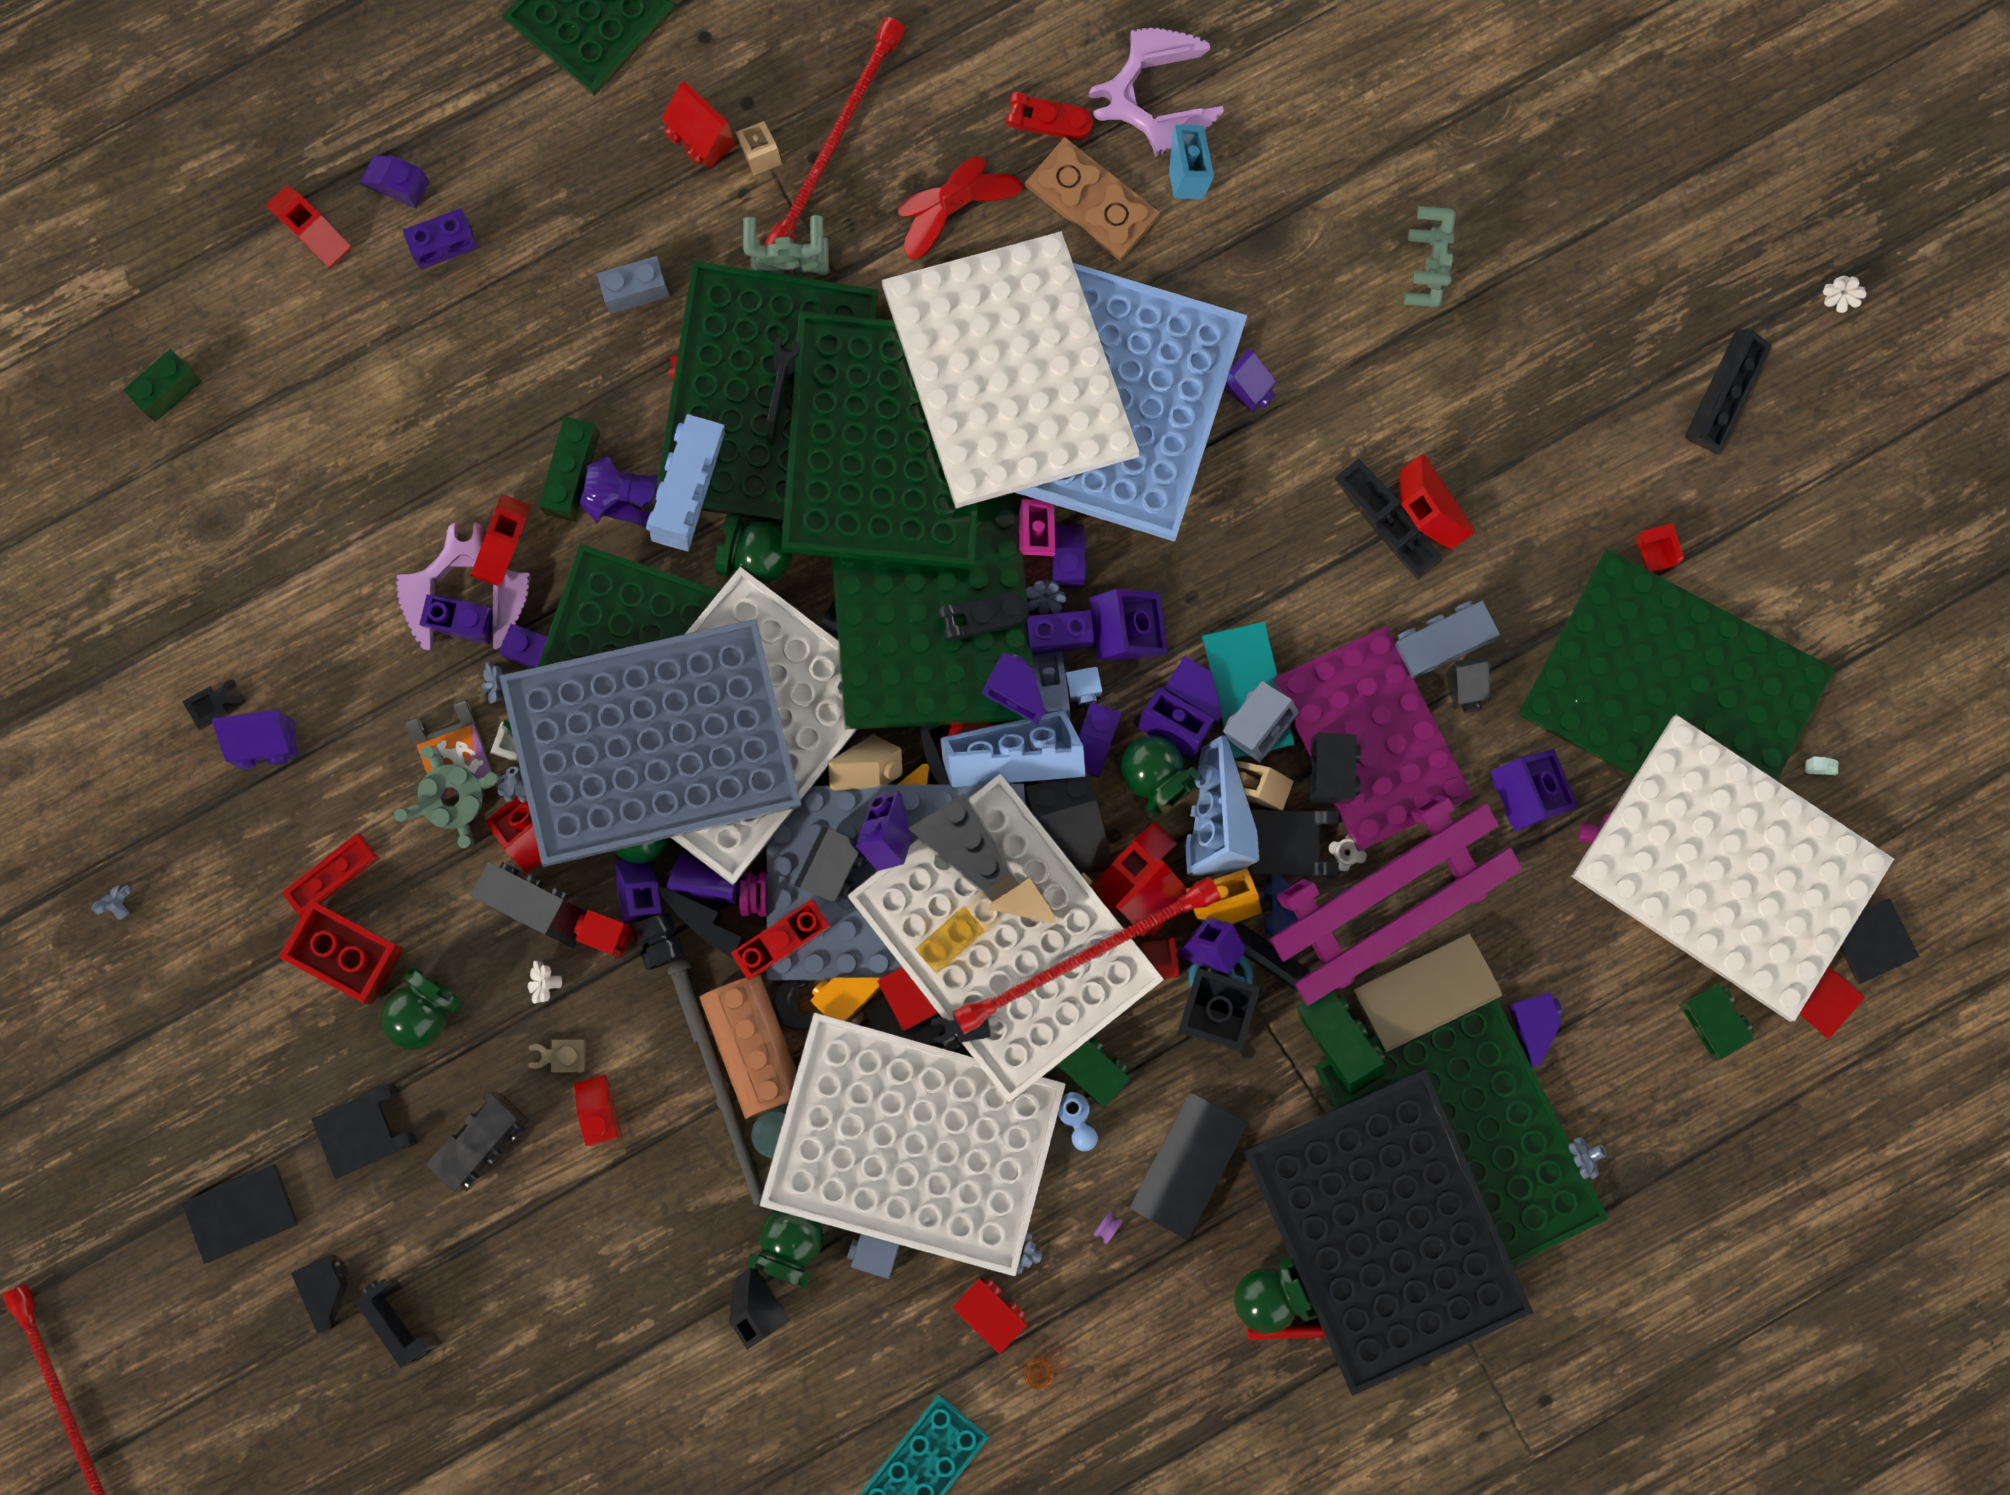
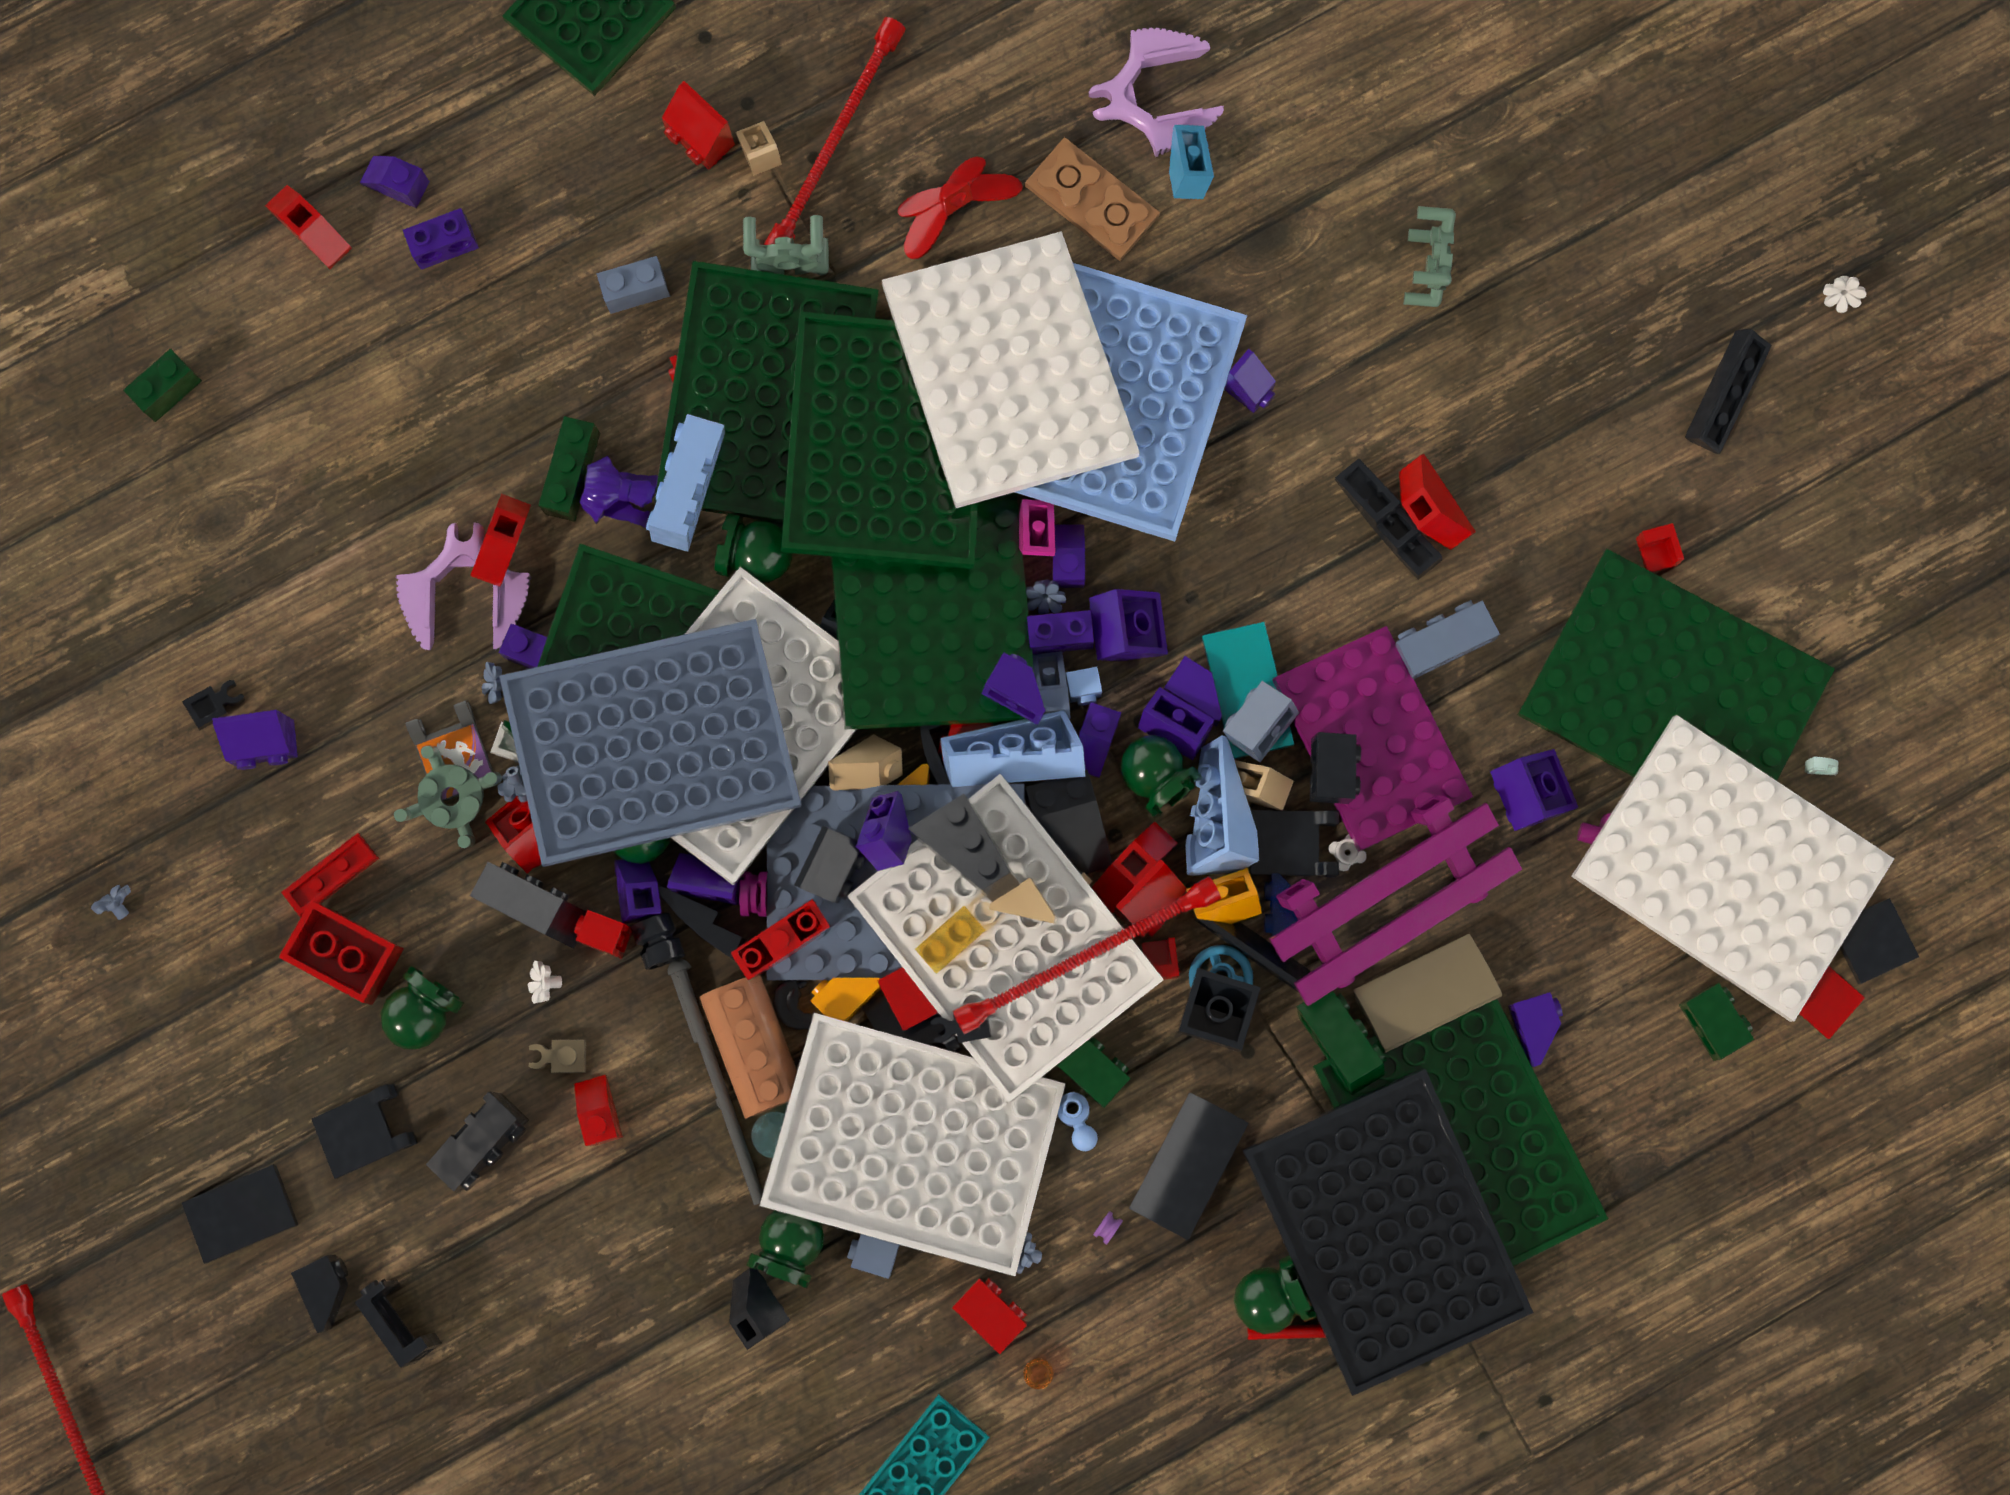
(457, 619): dark purple slope -> none
(781, 361): black flag -> none
(983, 616): black plate -> none
(1049, 117): red plate -> none
(1213, 945): dark purple slope -> none
(1469, 683): black slope -> none
(1587, 1157): sand blue plant -> none

